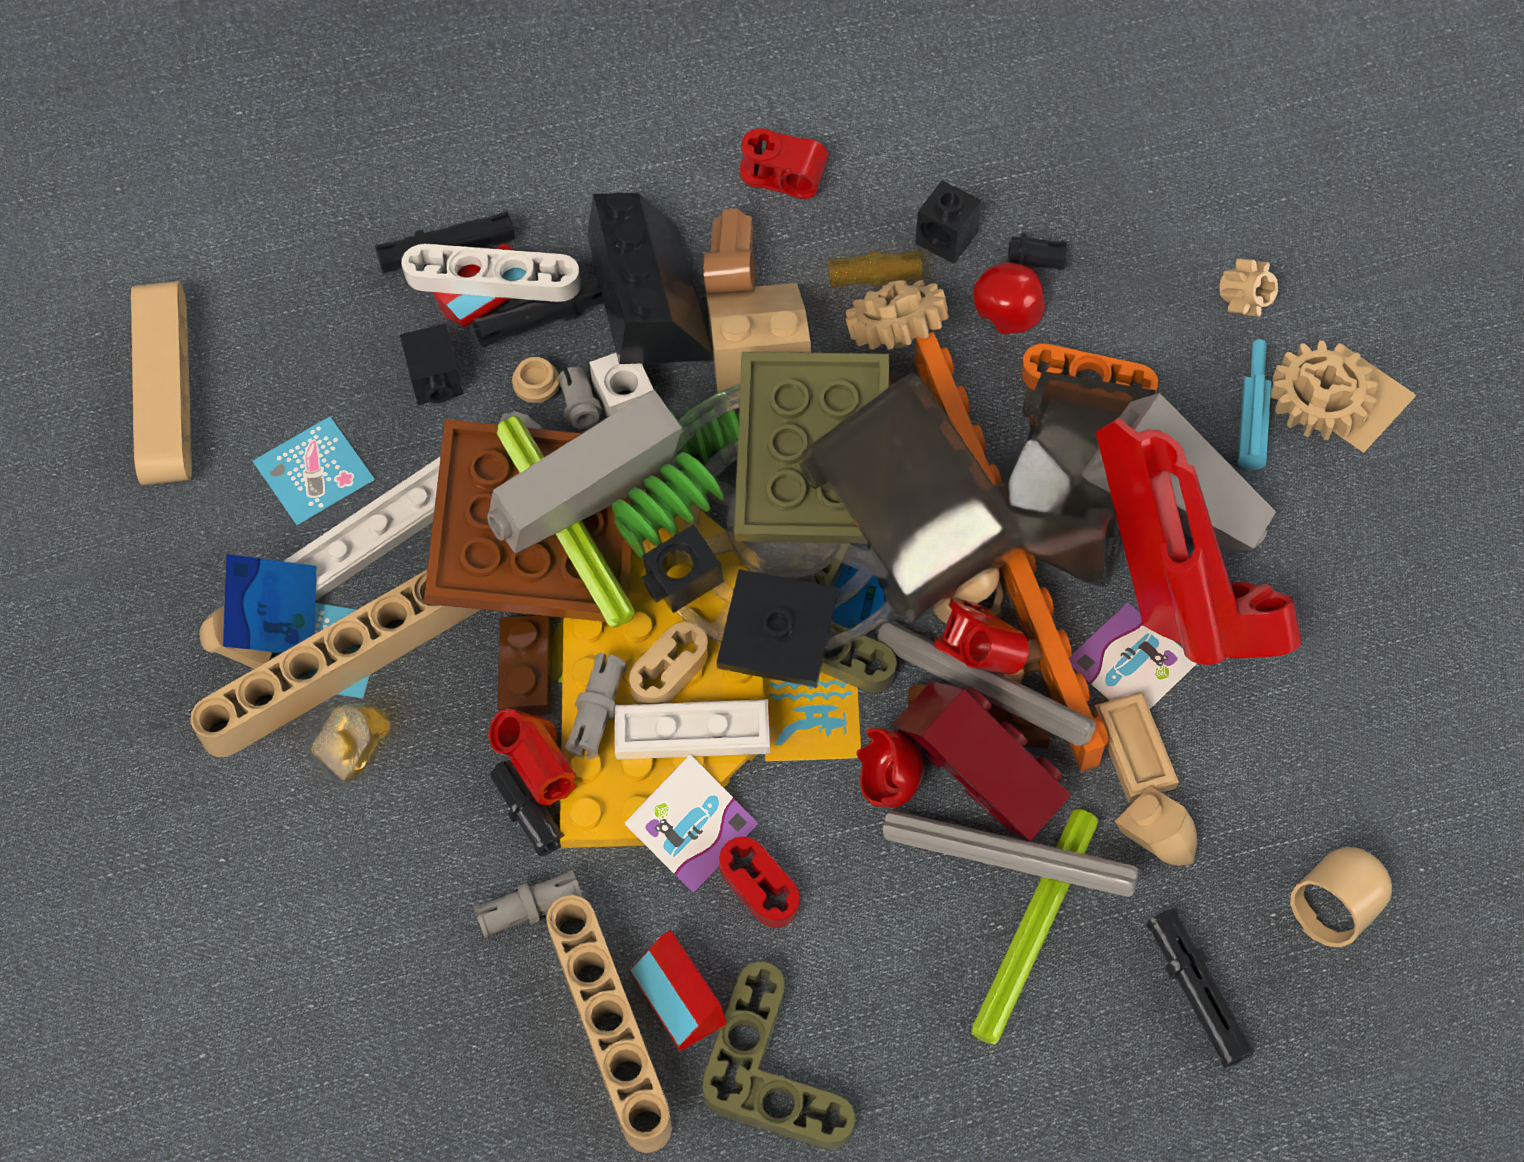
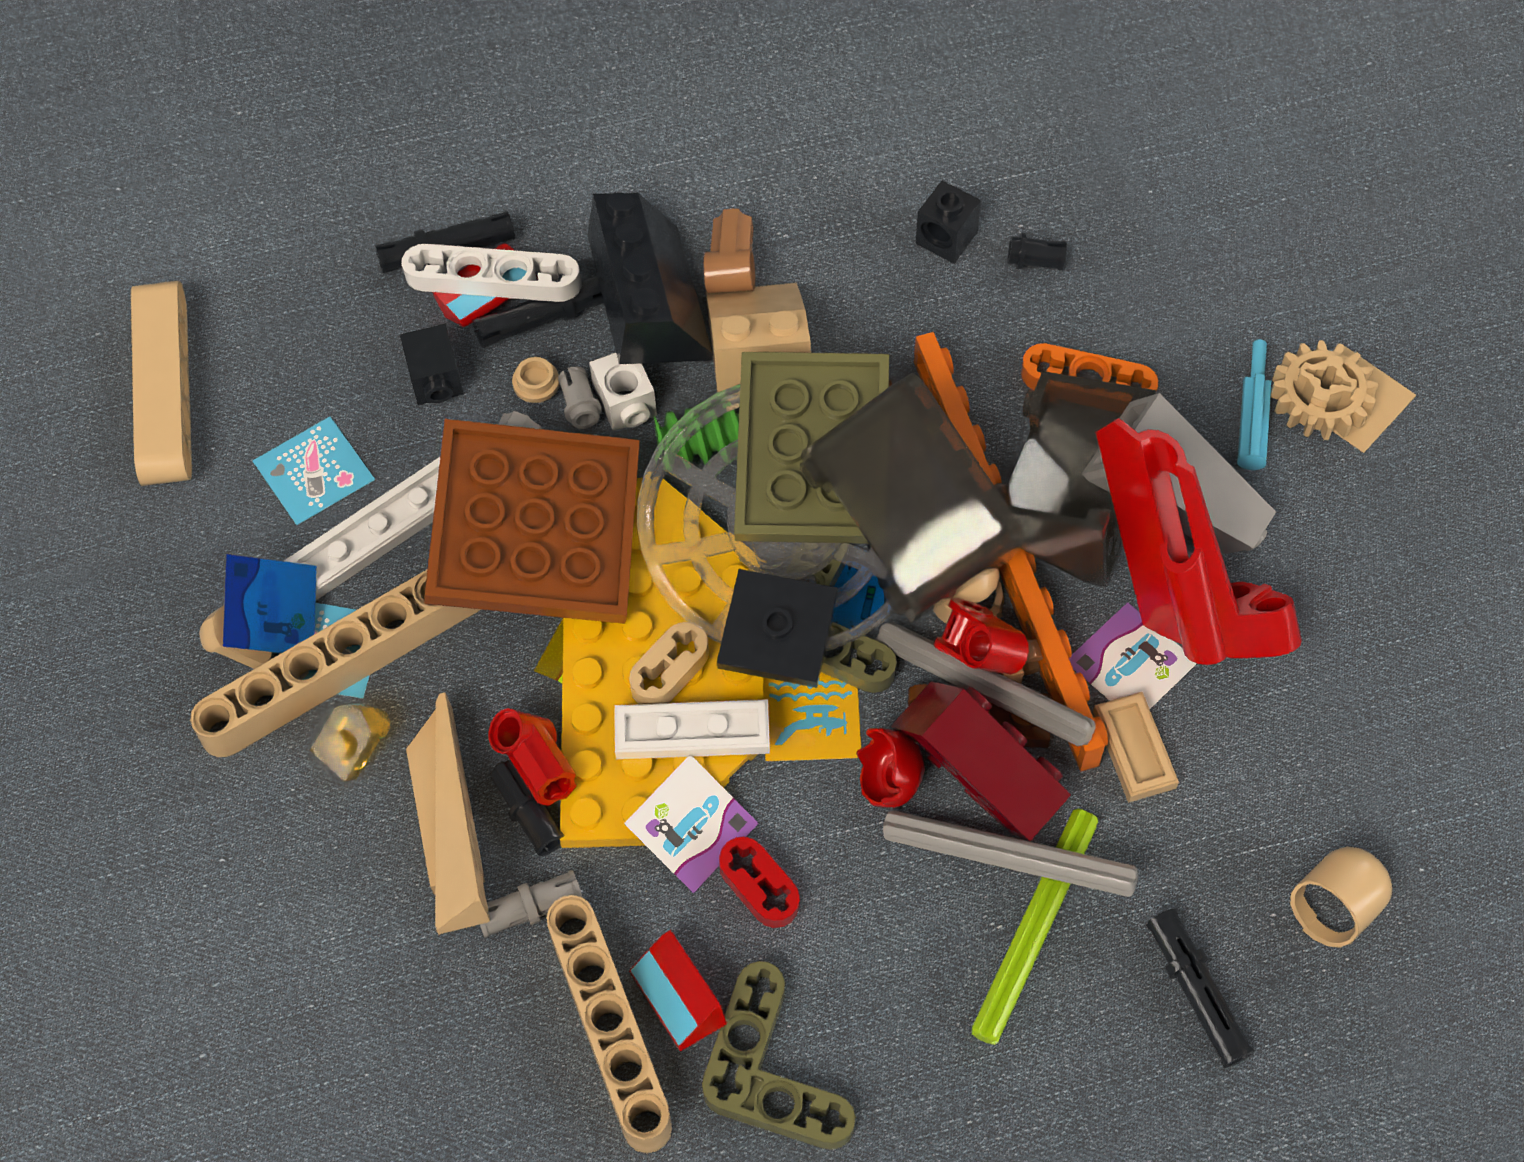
(447, 822): none -> tan wedge
(525, 664): reddish brown plate -> none
(575, 538): lime axle -> none
(585, 473): light grey slope -> none
(595, 706): light grey pin -> none
(664, 502): bright green piece -> none
(685, 549): black brick -> none
(786, 165): red piece -> none
(875, 268): clear yellow pin -> none
(897, 314): tan gear -> none
(1009, 297): red hair -> none
(1160, 827): tan plate -> none
(1248, 287): tan gear -> none

